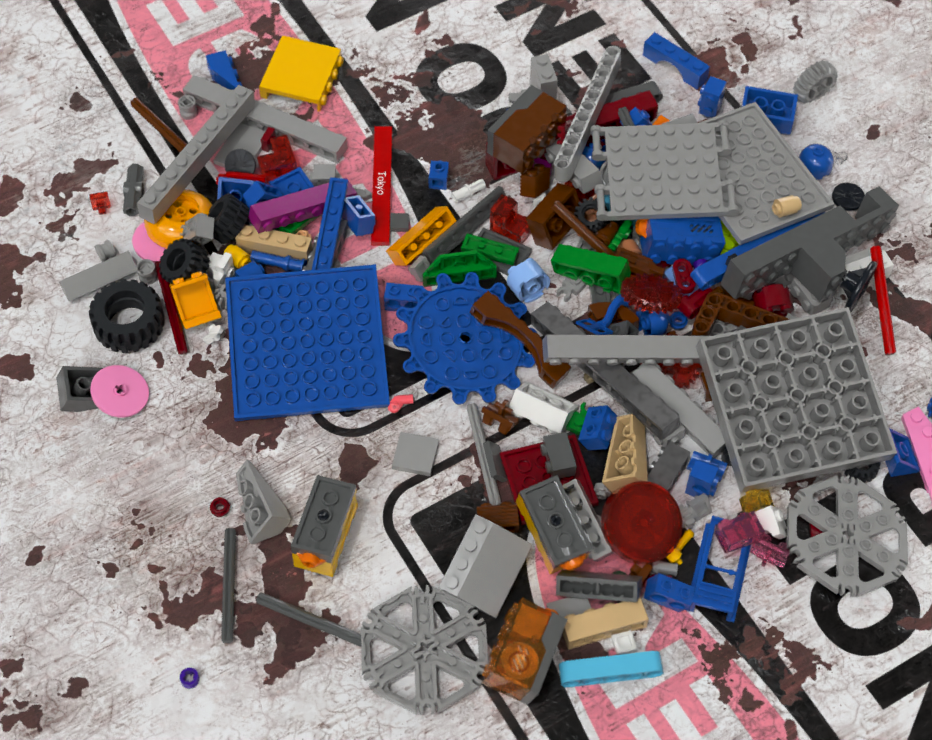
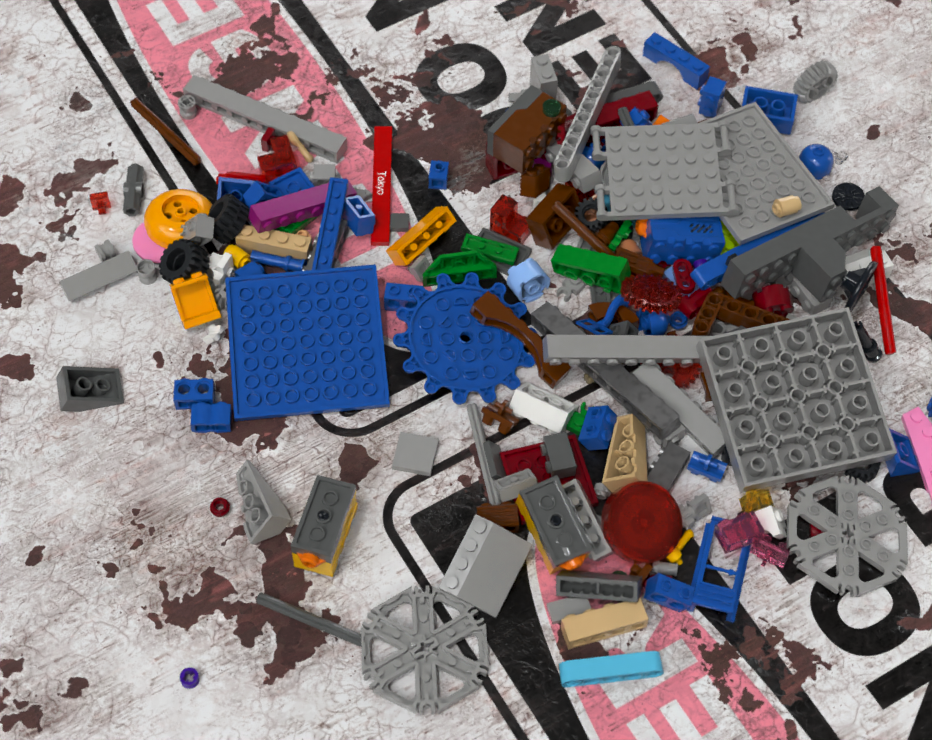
(109, 381): bright pink piece -> none
(119, 297): black tyre -> none
(172, 313): dark red axle -> none
(194, 395): none -> blue brick
(195, 154): light grey brick -> none
(211, 417): none -> blue brick
(221, 70): blue slope -> none
(228, 585): dark grey axle -> none
(240, 161): black wheel -> none
(242, 137): light grey tile -> none
(293, 139): none -> tan piece
(301, 71): yellow panel -> none
(398, 401): coral arm -> none
(466, 224): dark grey tile -> none
(468, 190): white axle -> none
(511, 485): none -> light grey slope
(523, 650): clear orange piece -> none
(551, 108): none -> clear green tile
(624, 643): white tile -> none
(702, 479): blue brick -> none
(869, 345): none -> black pin

